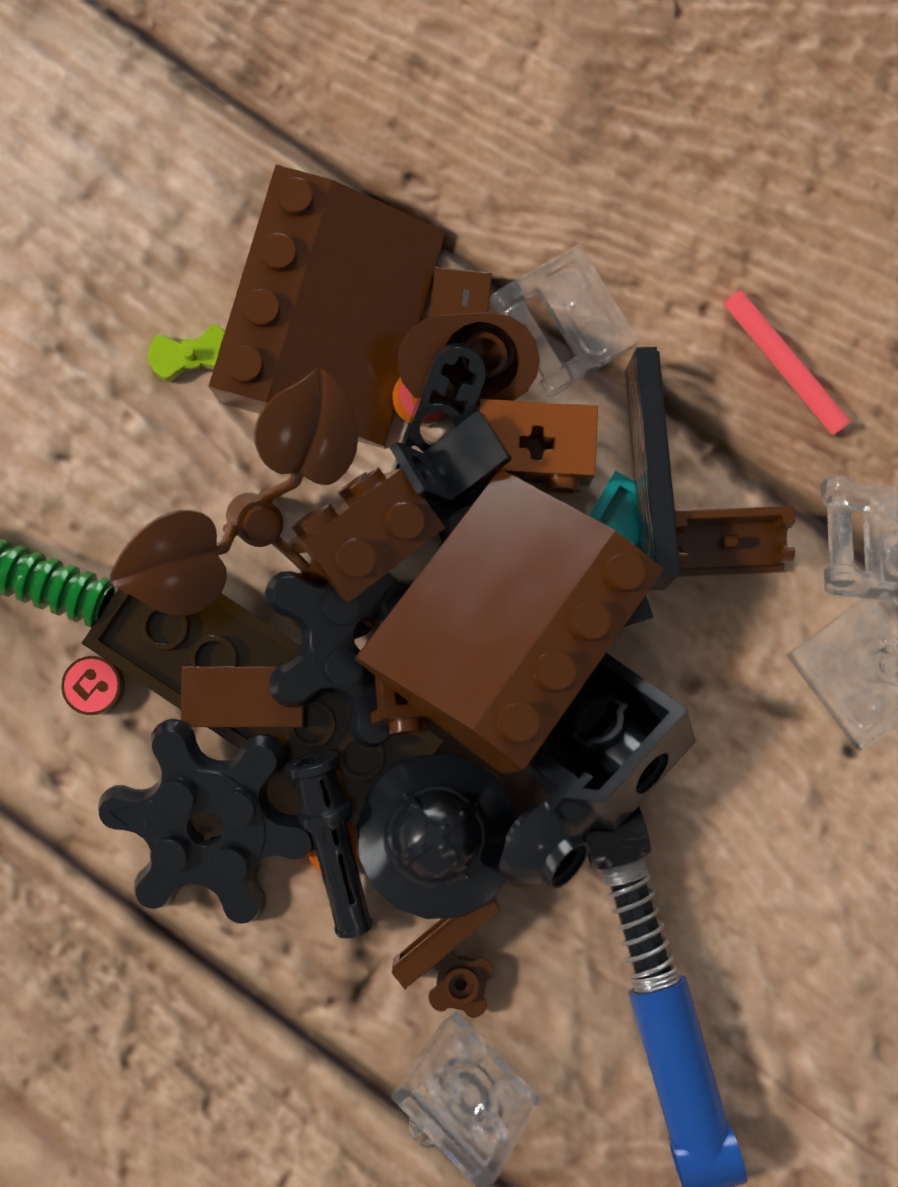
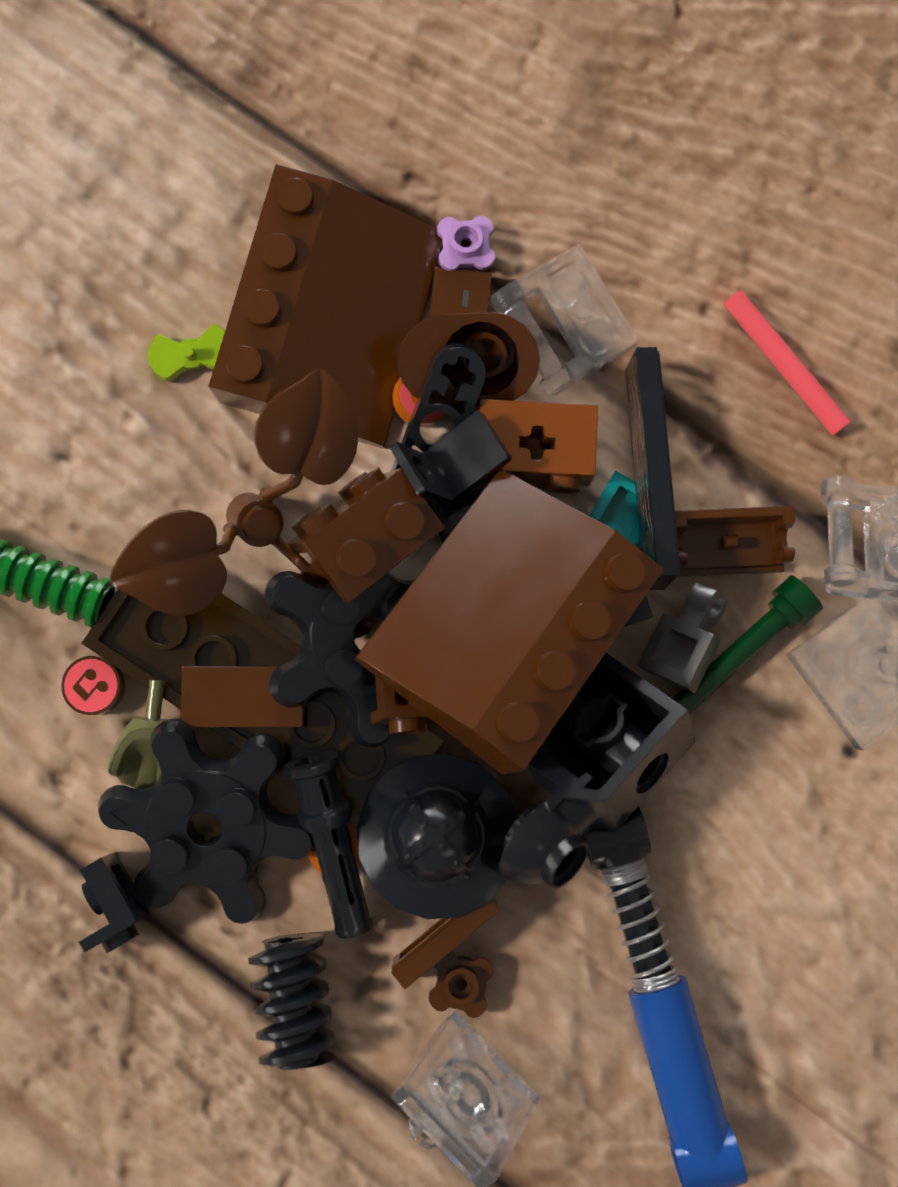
(111, 892): none -> black bracket
(132, 755): none -> olive piece
(293, 1002): none -> black piece
(472, 258): none -> lavender plate
(683, 646): none -> flat silver plate
(791, 605): none -> dark green piece

